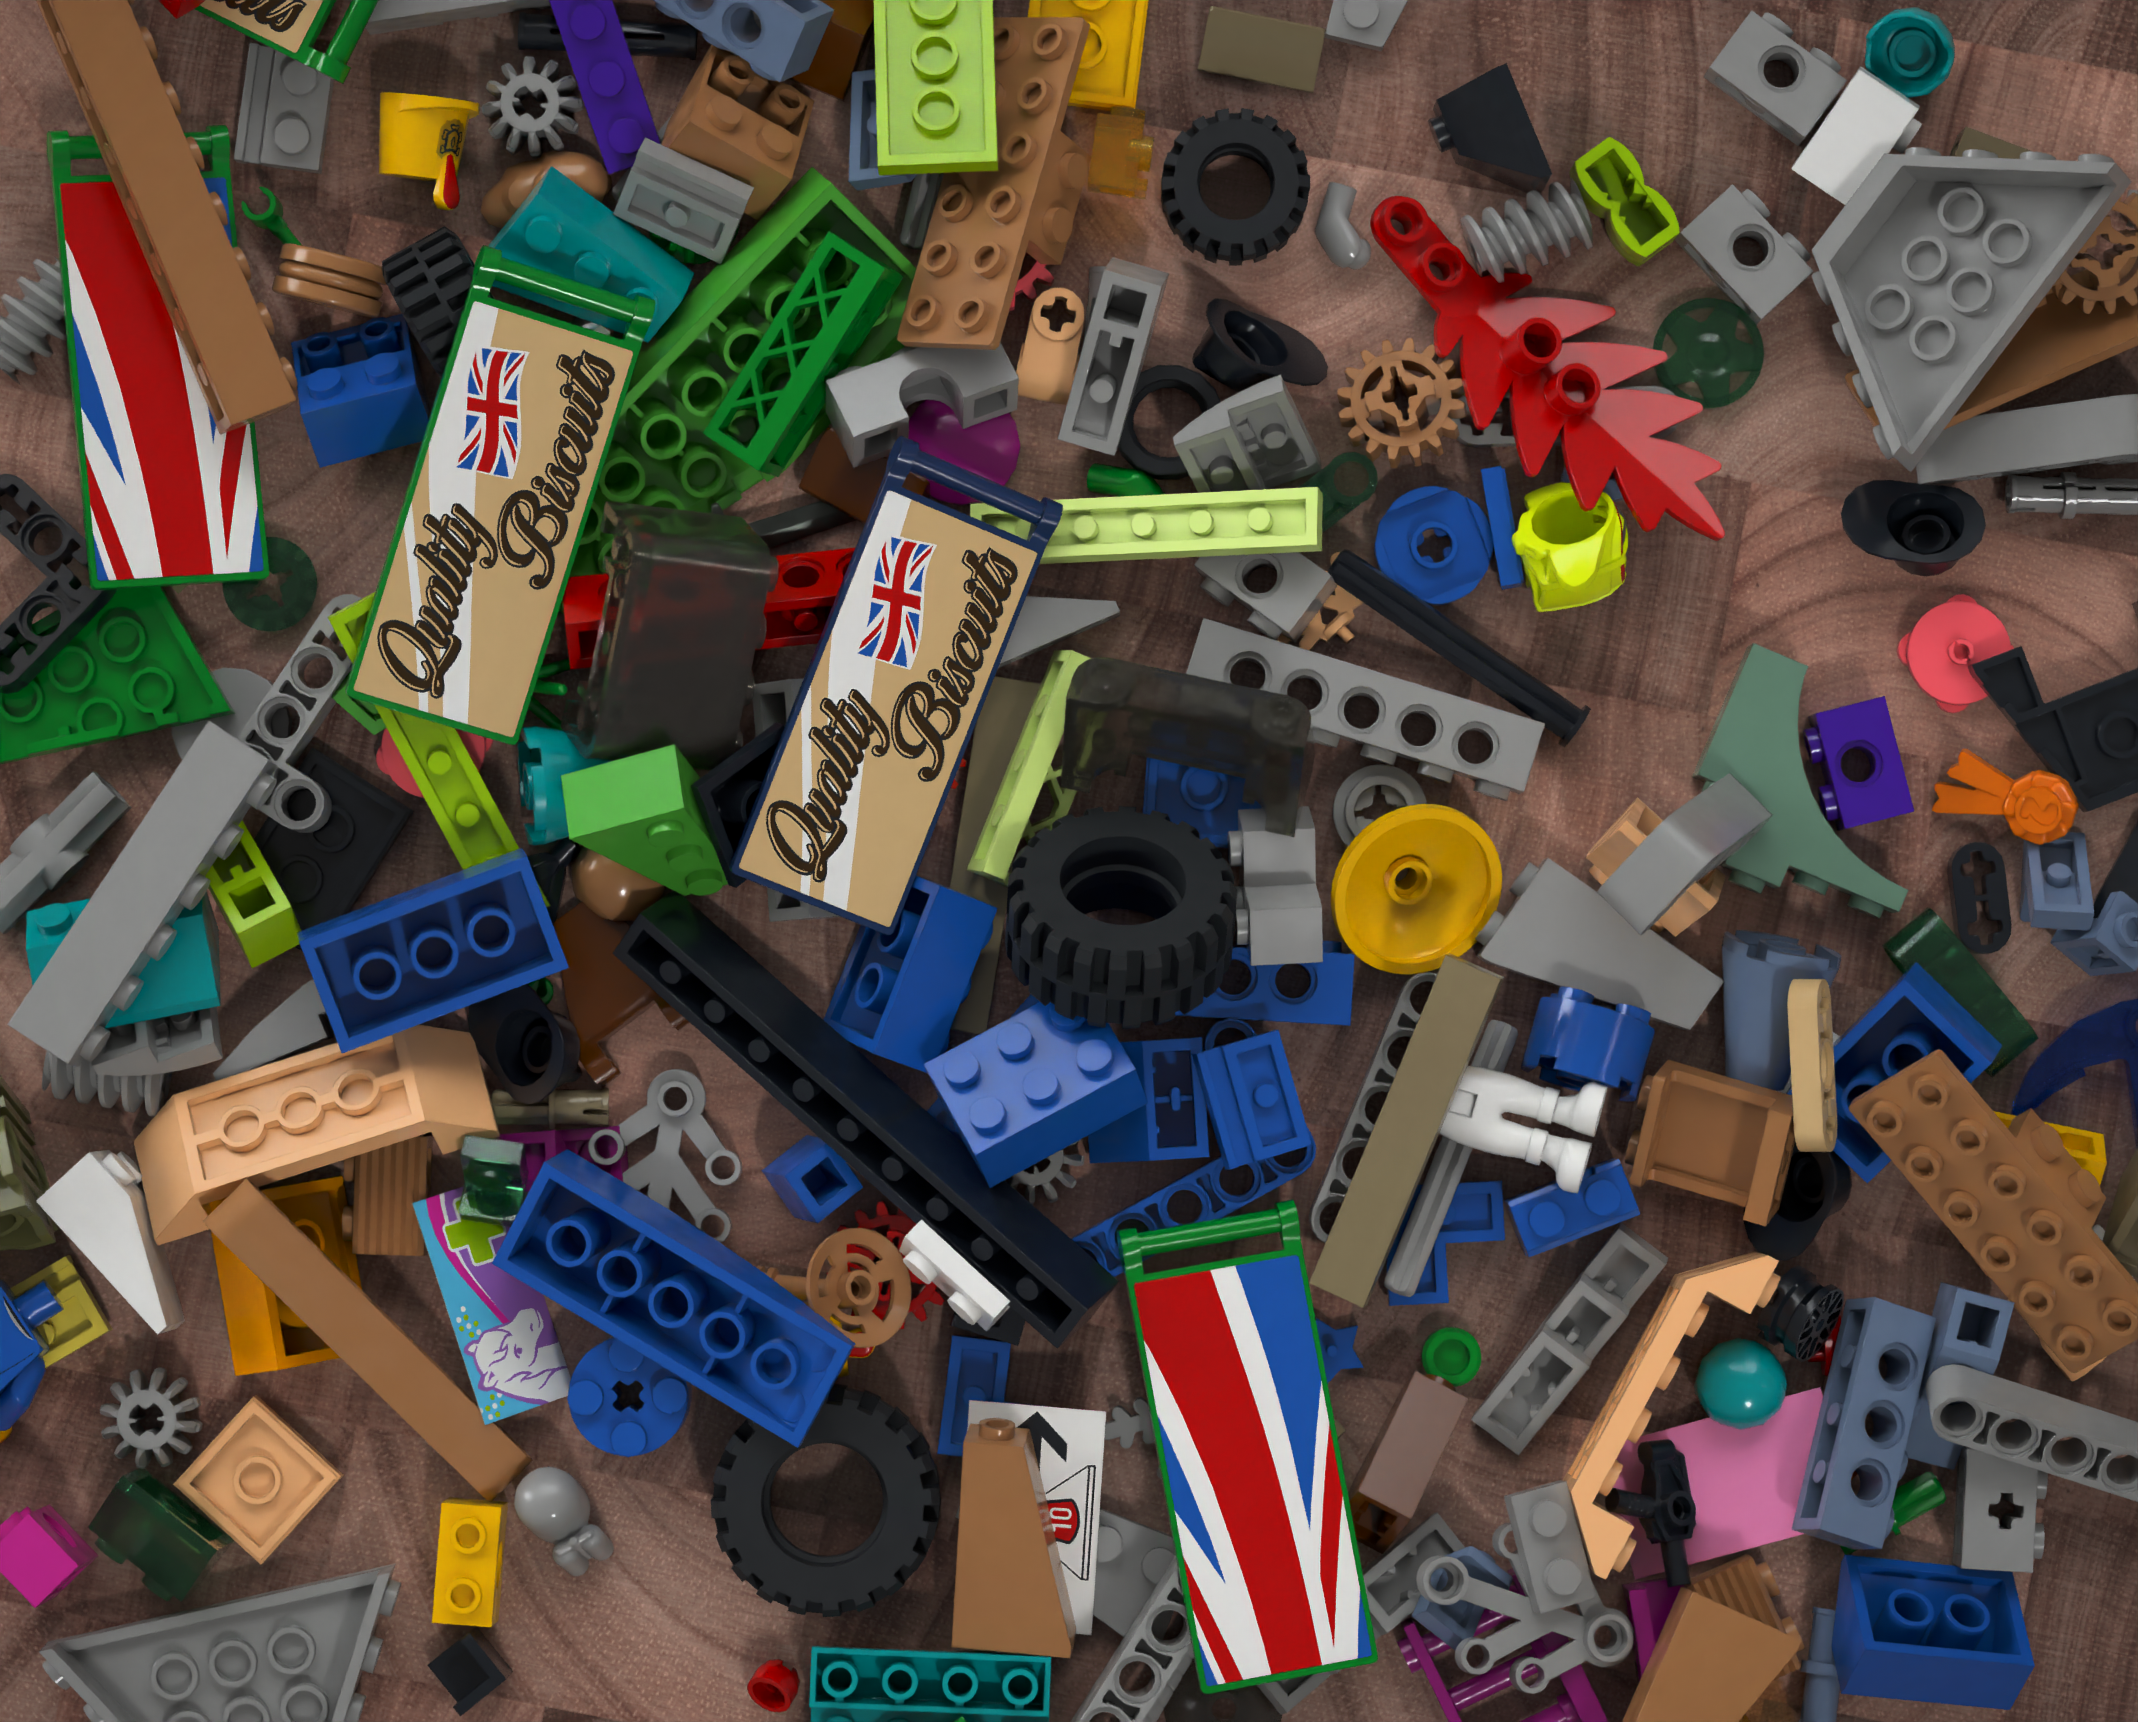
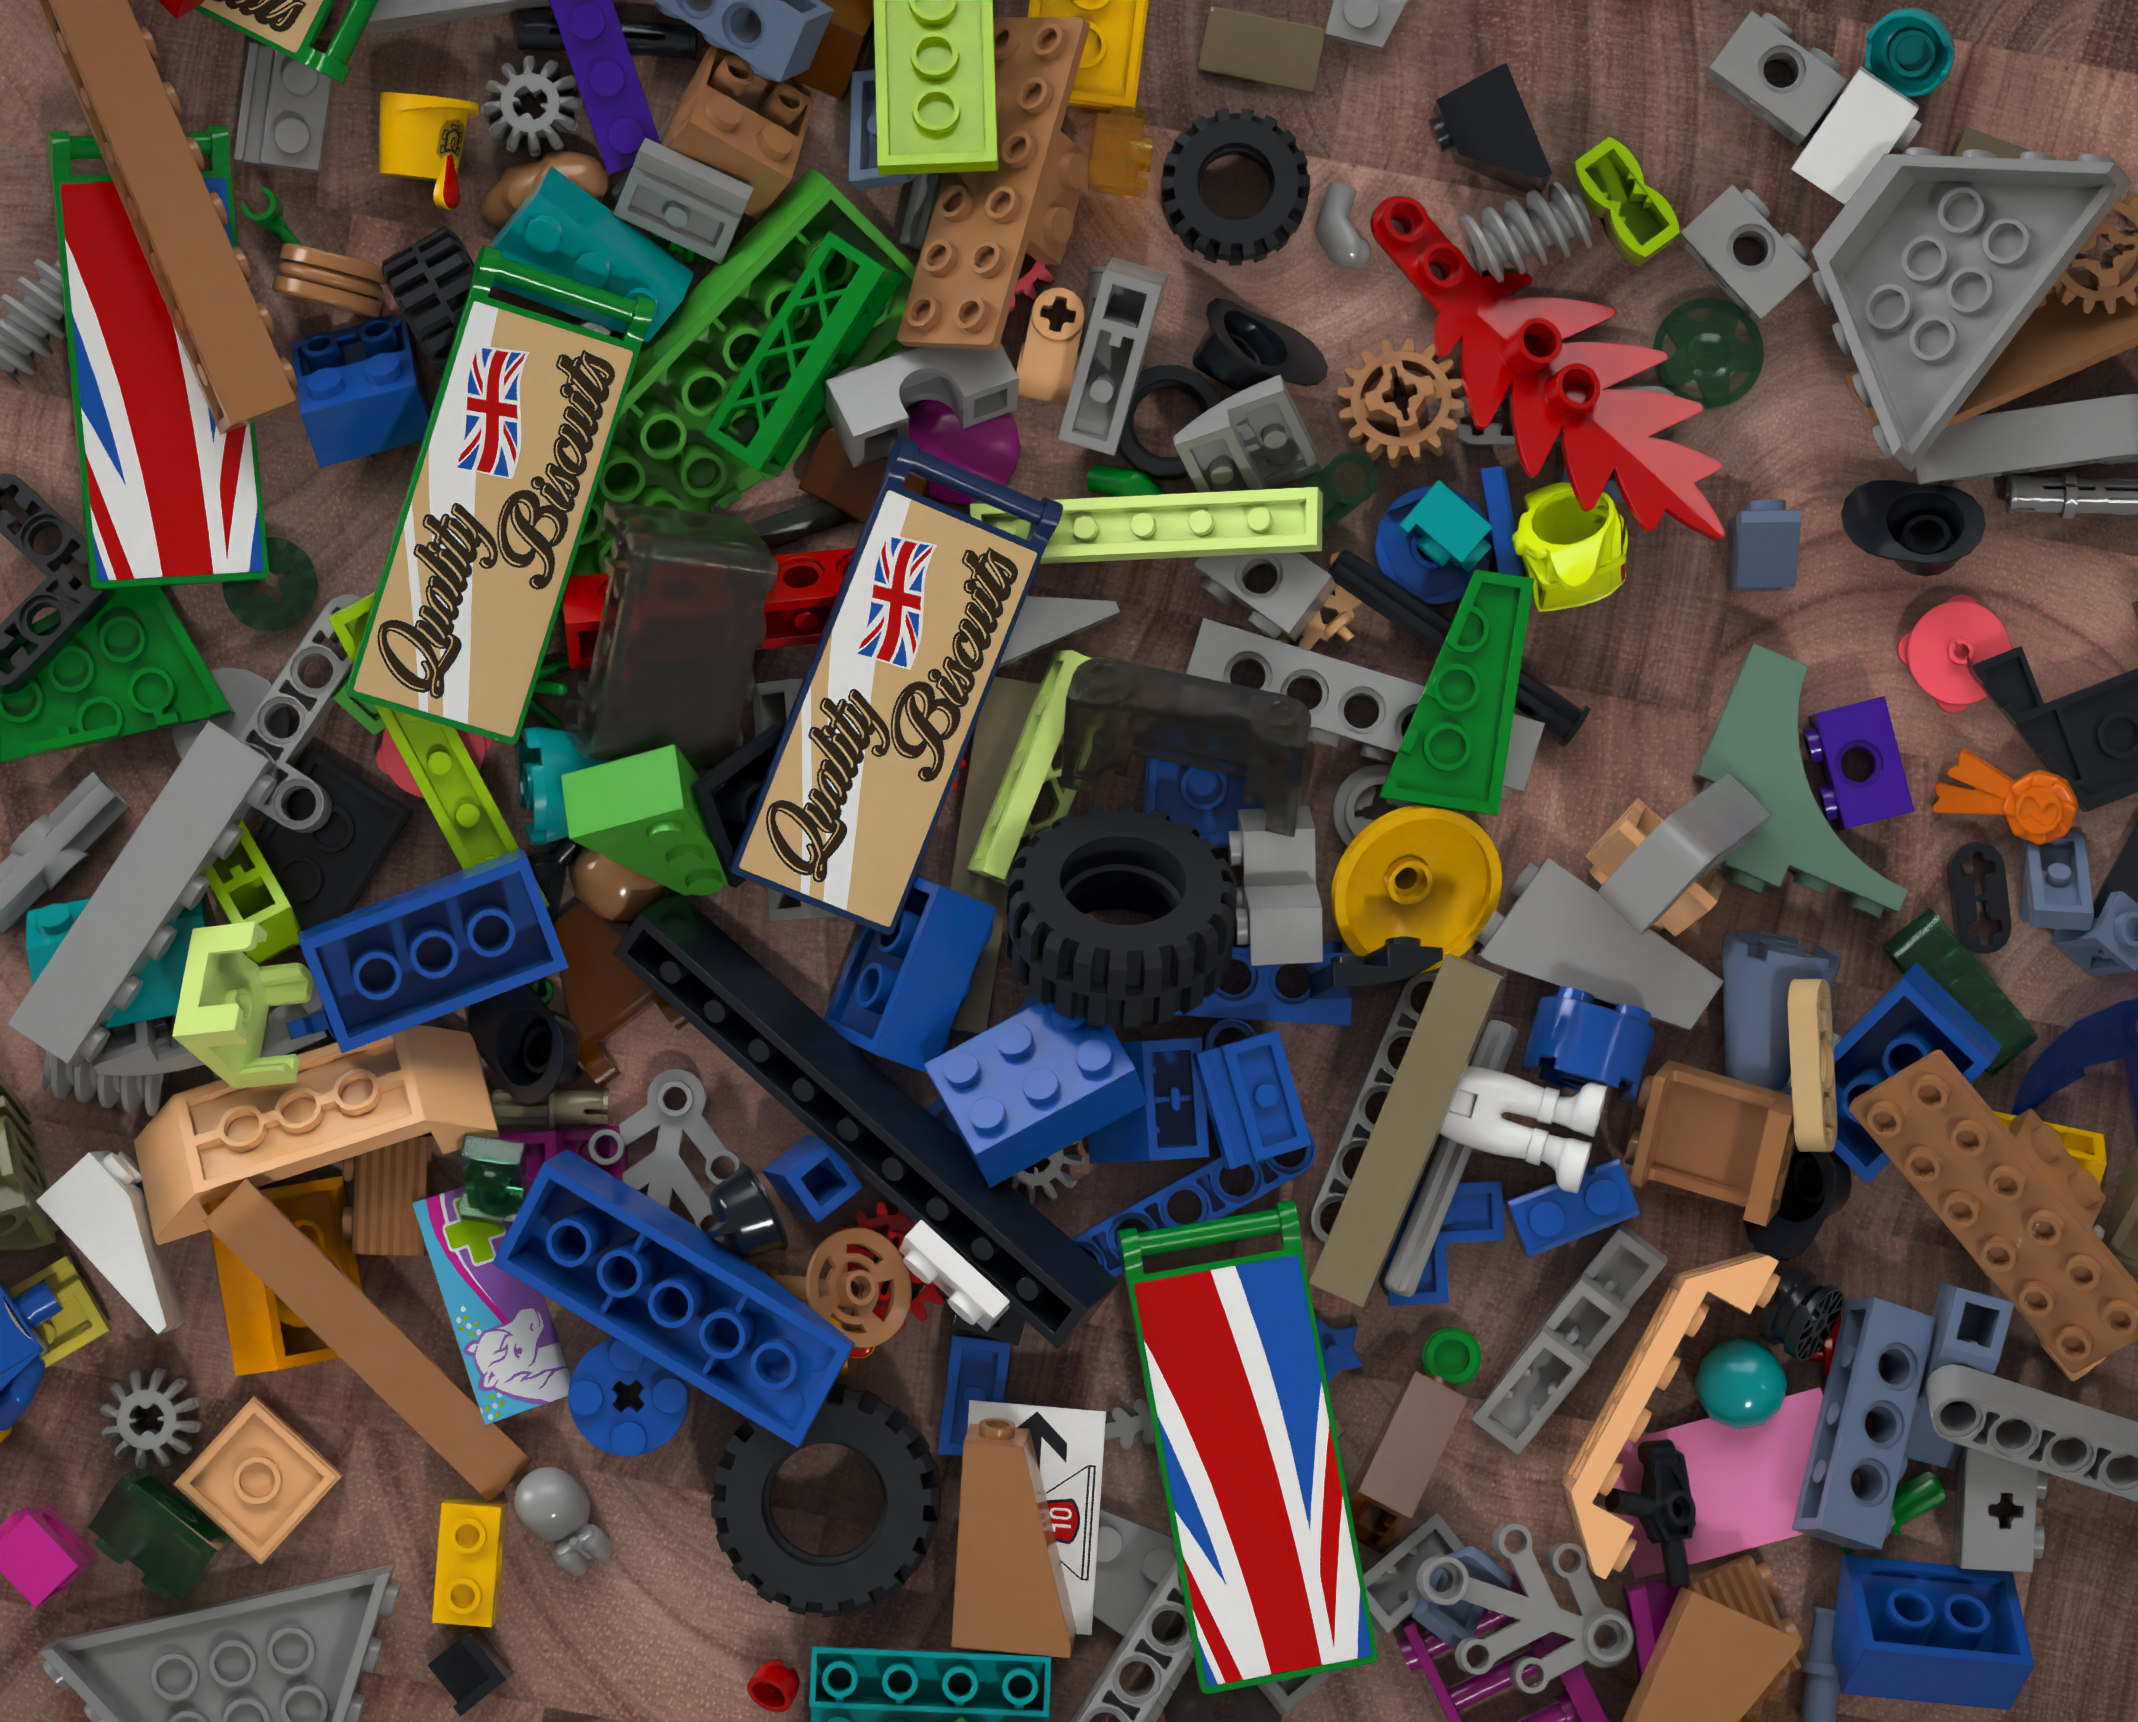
(228, 1005): none -> yellowish green panel
(309, 1025): none -> blue piece
(746, 1215): none -> black piece
(1379, 970): none -> black slope
(1448, 528): none -> teal brick
(1465, 715): none -> green wing
(1549, 1546): light grey plate -> none
(1764, 547): none -> sand blue slope

